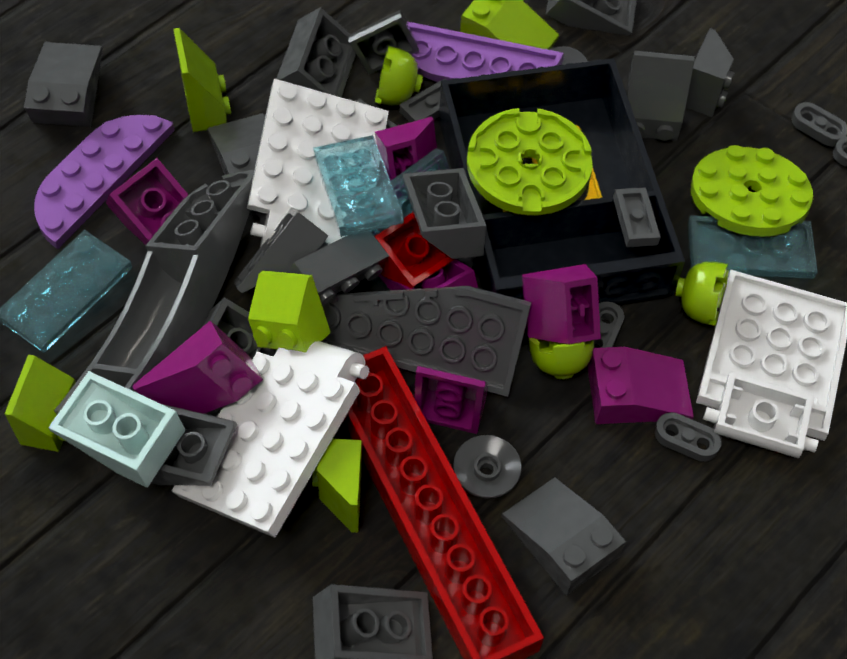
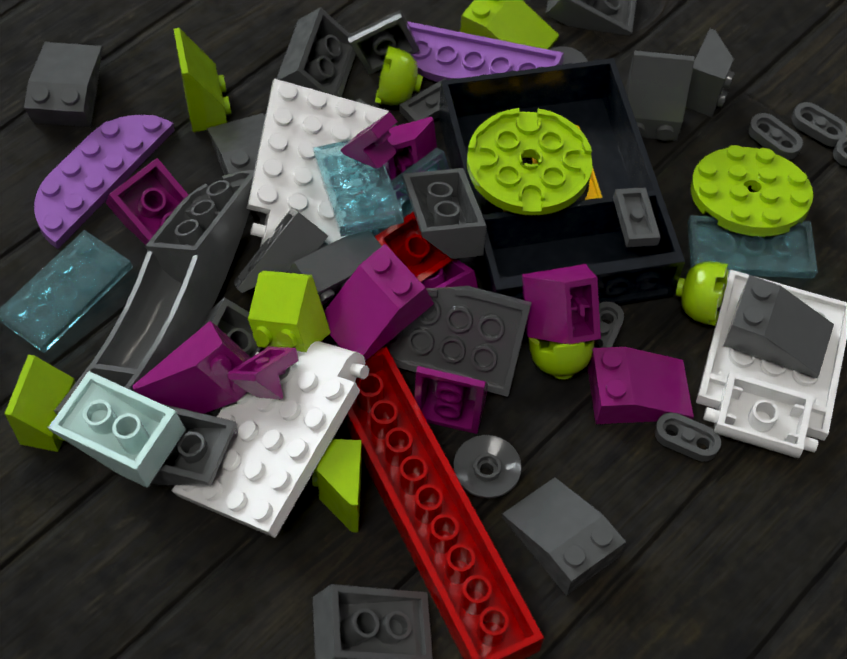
(262, 372): none -> magenta slope
(371, 144): none -> magenta slope
(376, 303): none -> magenta slope
(775, 135): none -> dark grey plate
(779, 328): none -> dark grey slope

